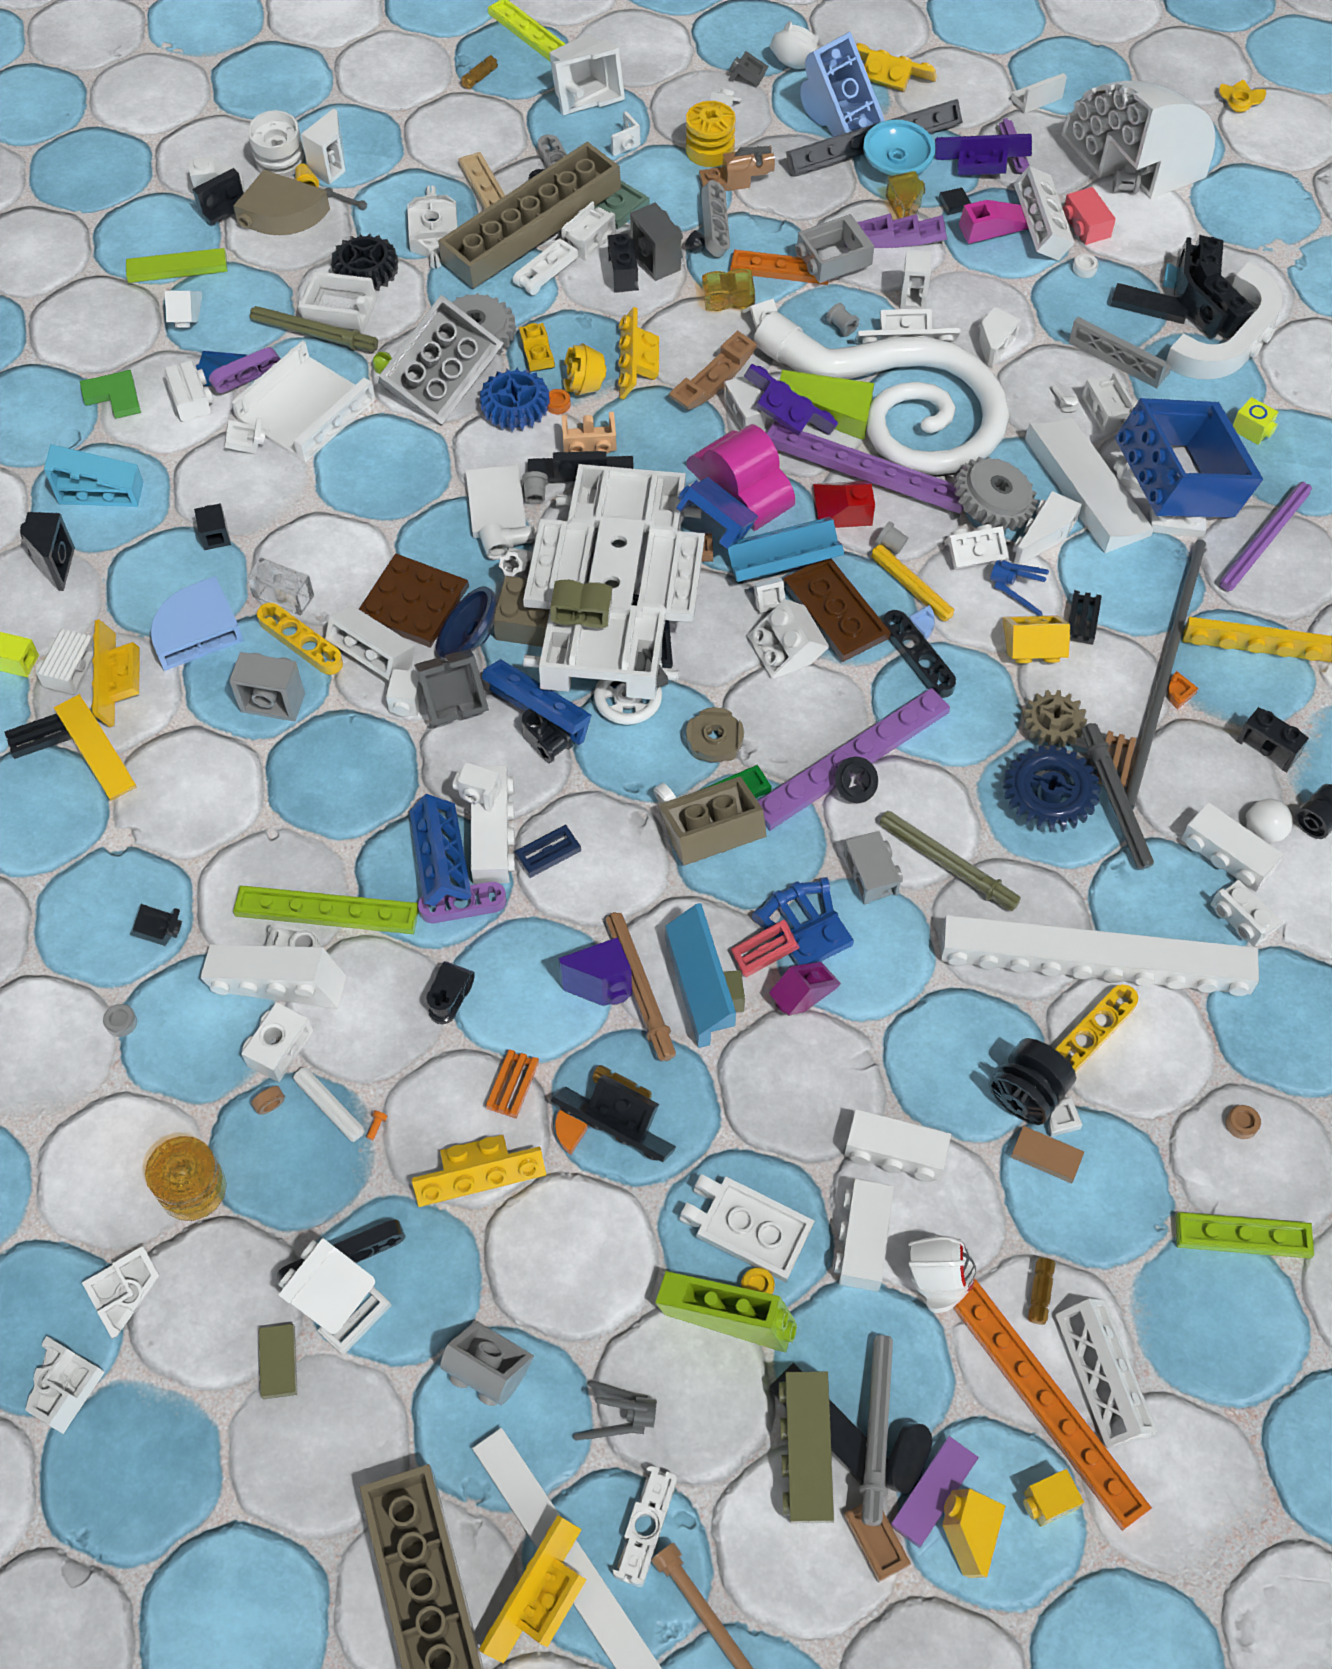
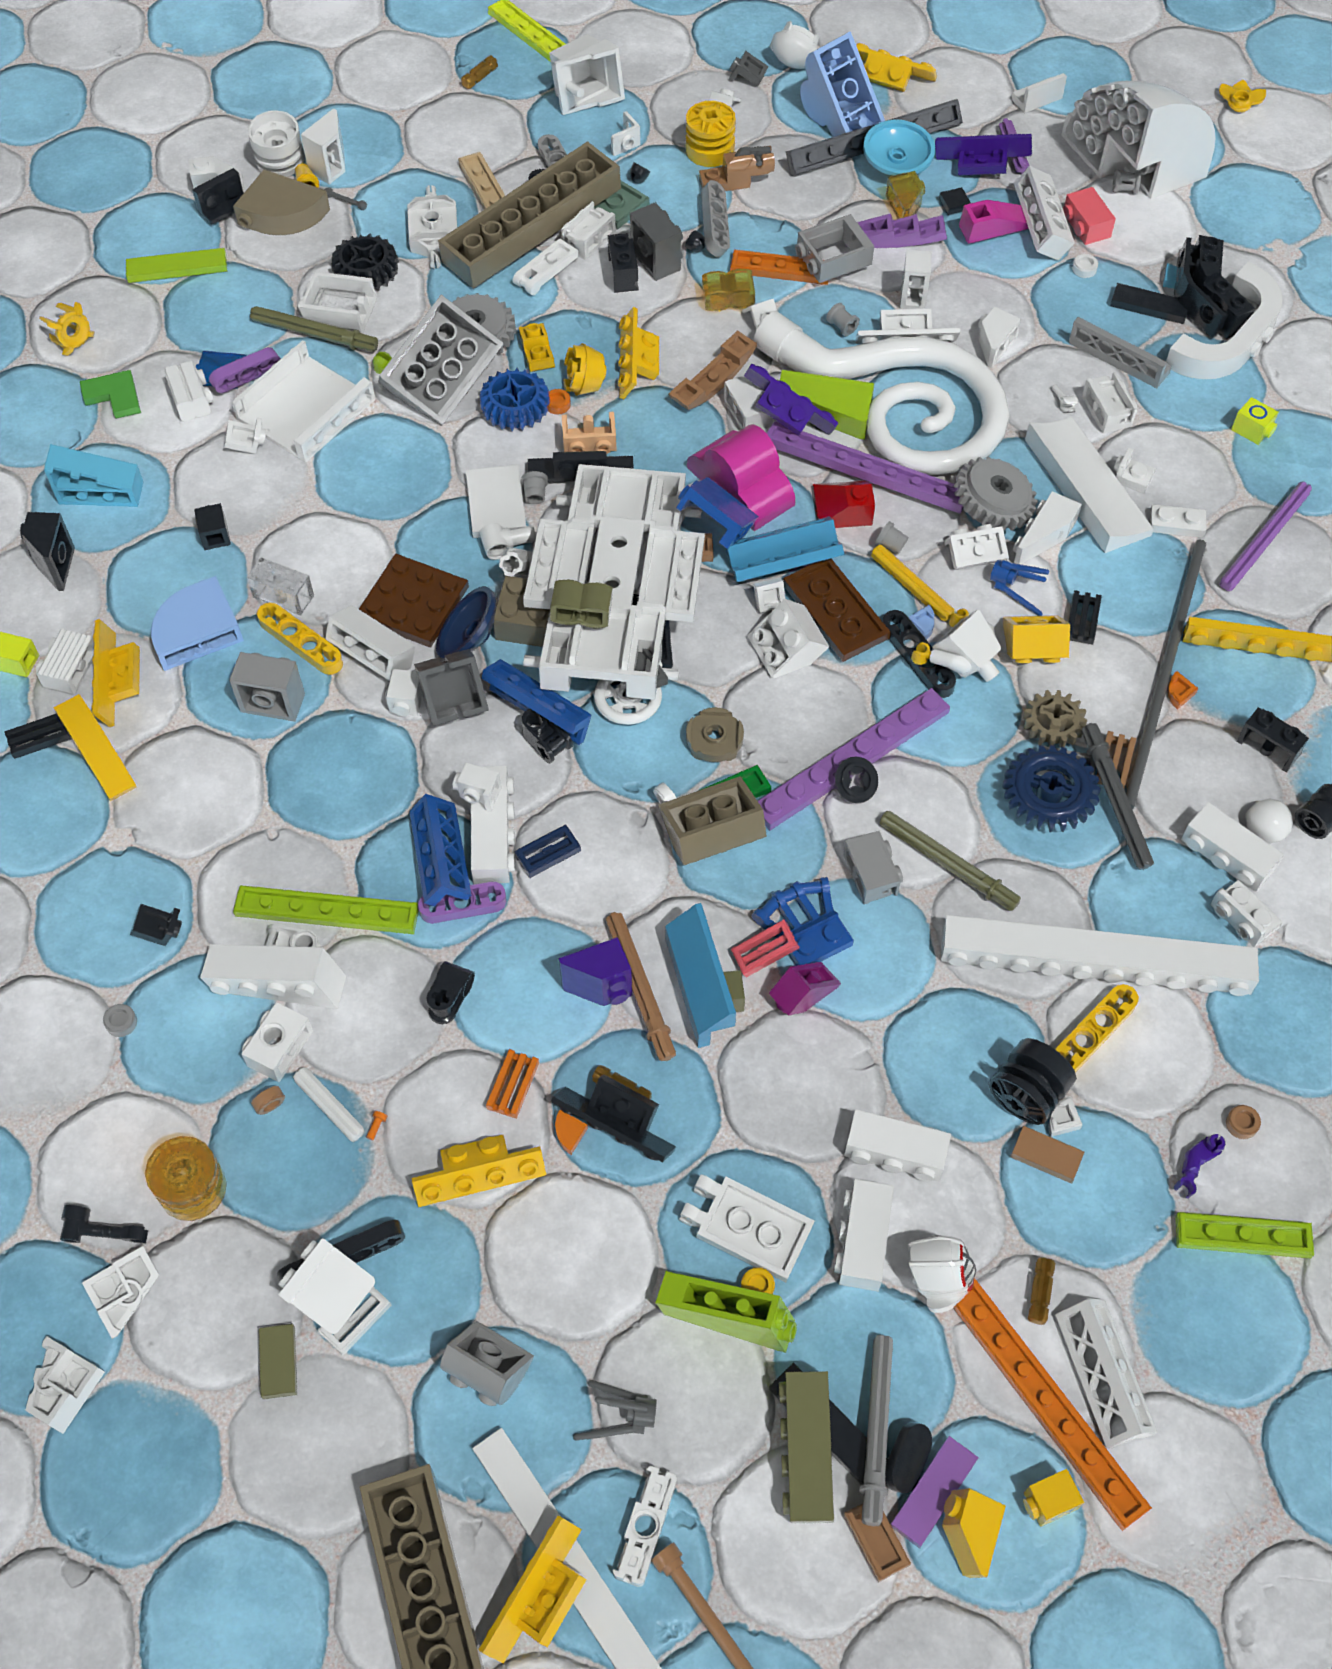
(77, 1225): none -> black brick
(81, 325): none -> yellow piece
(183, 307): white slope -> none
(638, 173): none -> black hinge
(965, 647): none -> white torso
(1197, 1156): none -> dark purple arm
(1225, 465): blue window -> none

